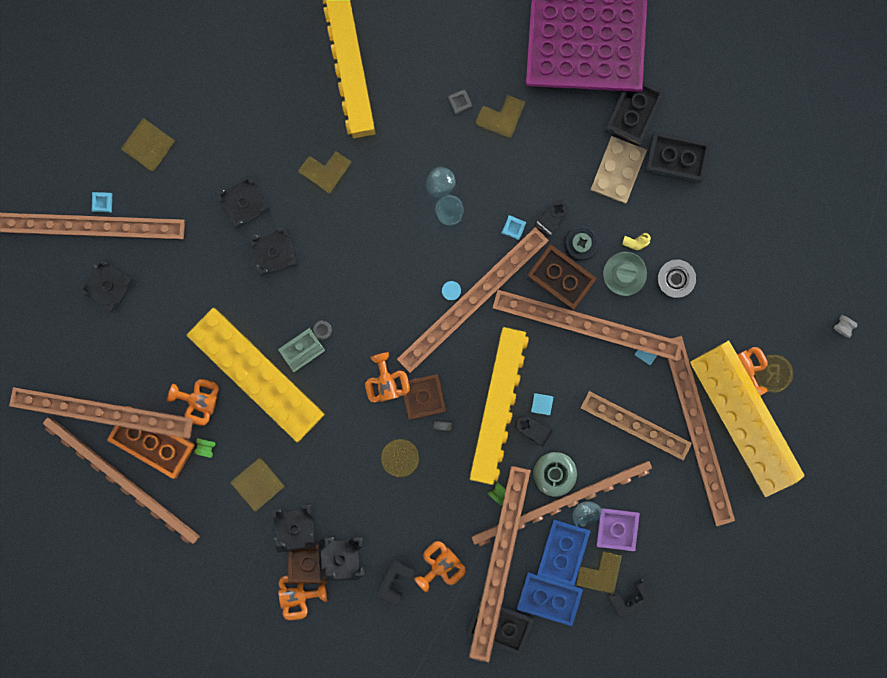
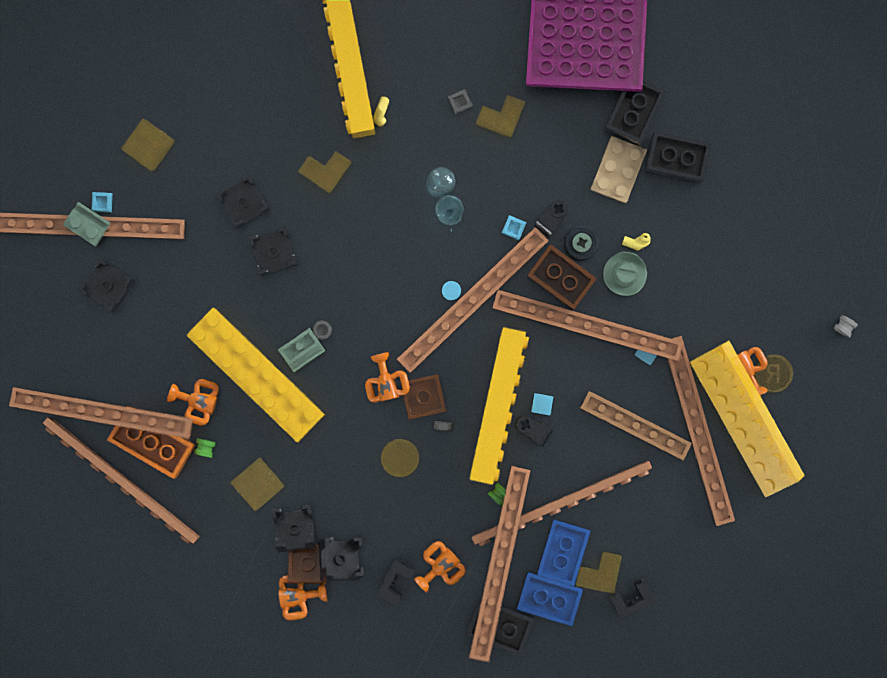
(87, 224): none -> sand green plate
(378, 117): none -> light yellow arm
(555, 474): sand green hat -> none
(586, 513): clear light blue hair -> none
(618, 529): medium lavender plate -> none
(677, 278): light grey piece -> none

